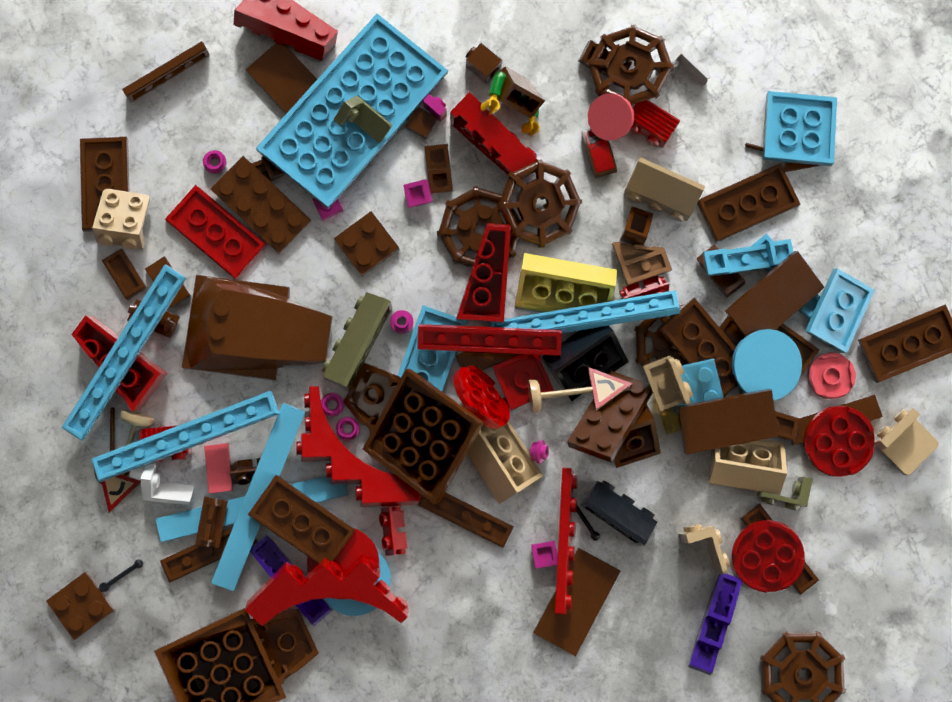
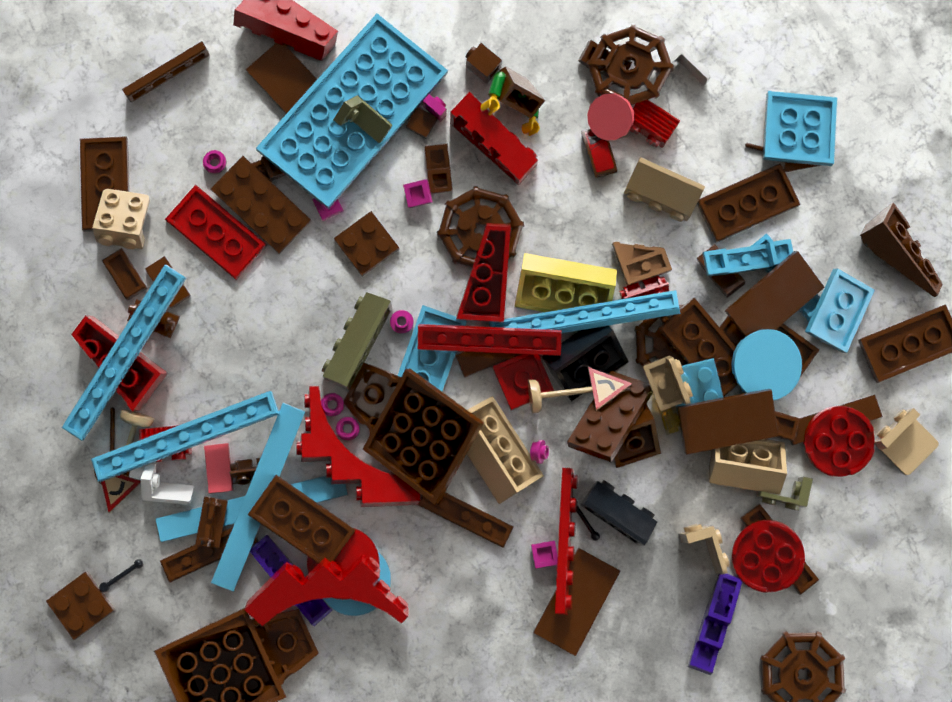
(251, 329): reddish brown wedge -> none
(391, 519): red hinge -> none
(480, 397): red tile -> none
(528, 197): reddish brown plate -> none
(636, 226): reddish brown slope -> none
(831, 375): coral tile -> none
(891, 242): none -> reddish brown wedge

